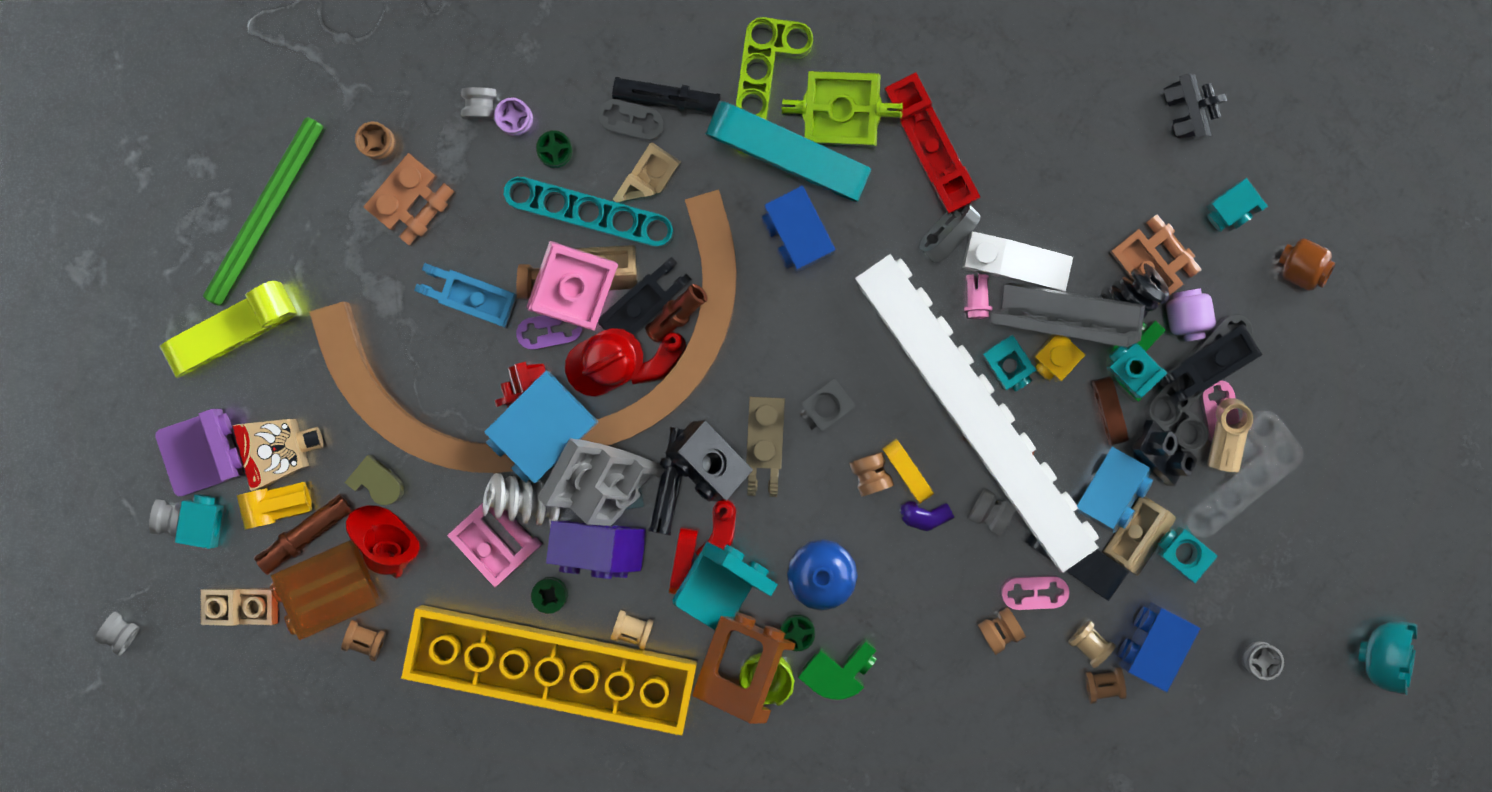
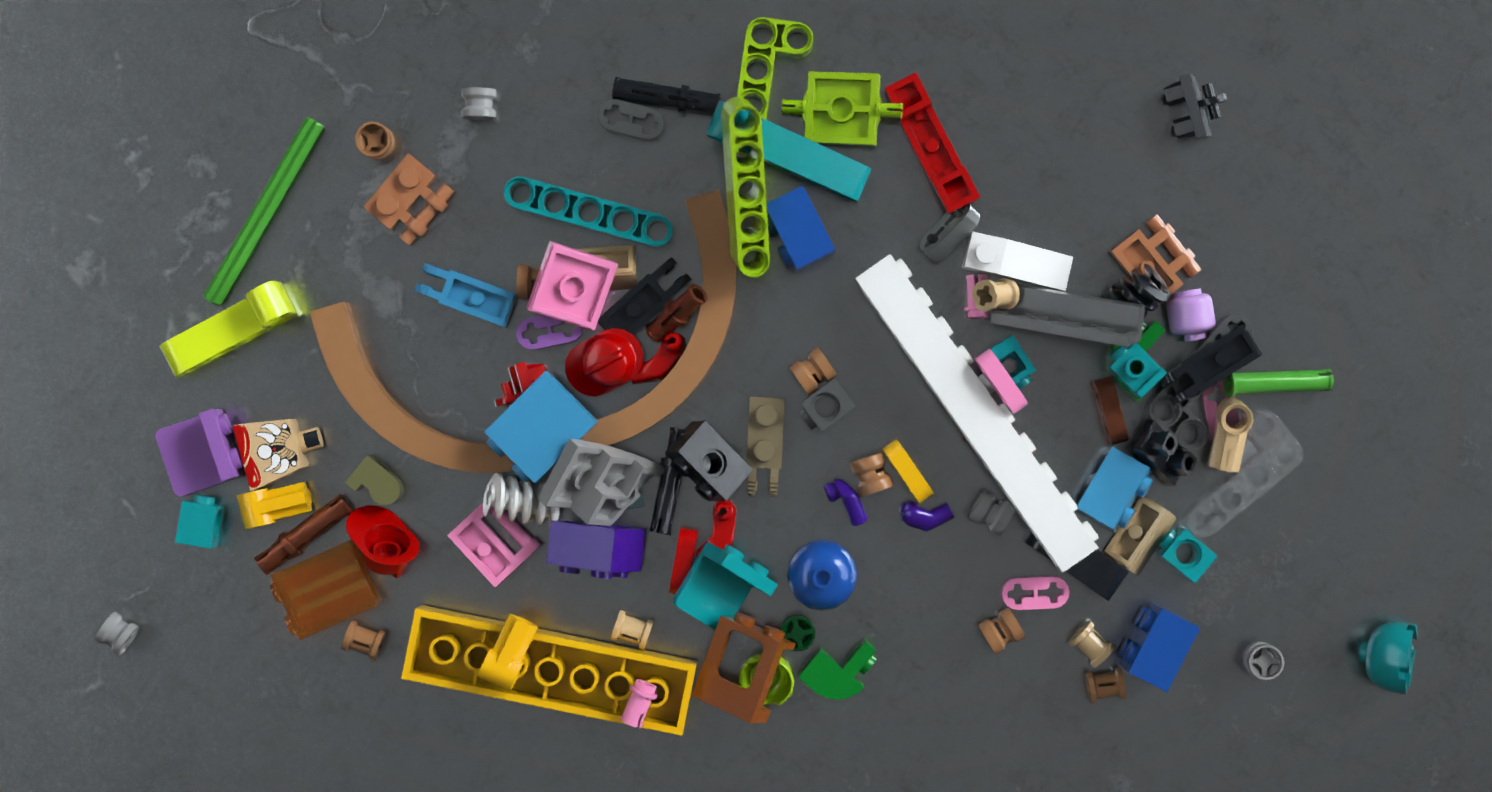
(164, 518): light grey wheel -> none
(238, 607): tan slope -> none
(504, 661): none -> yellow piece
(508, 117): lavender wheel -> none
(553, 143): dark green wheel -> none
(553, 590): dark green wheel -> none
(638, 703): none -> bright pink pin
(649, 174): tan slope -> none
(740, 171): none -> lime beam
(813, 371): none -> medium nougat wheel
(850, 499): none -> dark purple arm
(1000, 294): none -> tan bush
(1001, 381): none -> bright pink beam
(1057, 358): yellow brick -> none
(1235, 206): teal brick -> none
(1278, 382): none -> bright green pin
(1307, 264): dark orange head -> none

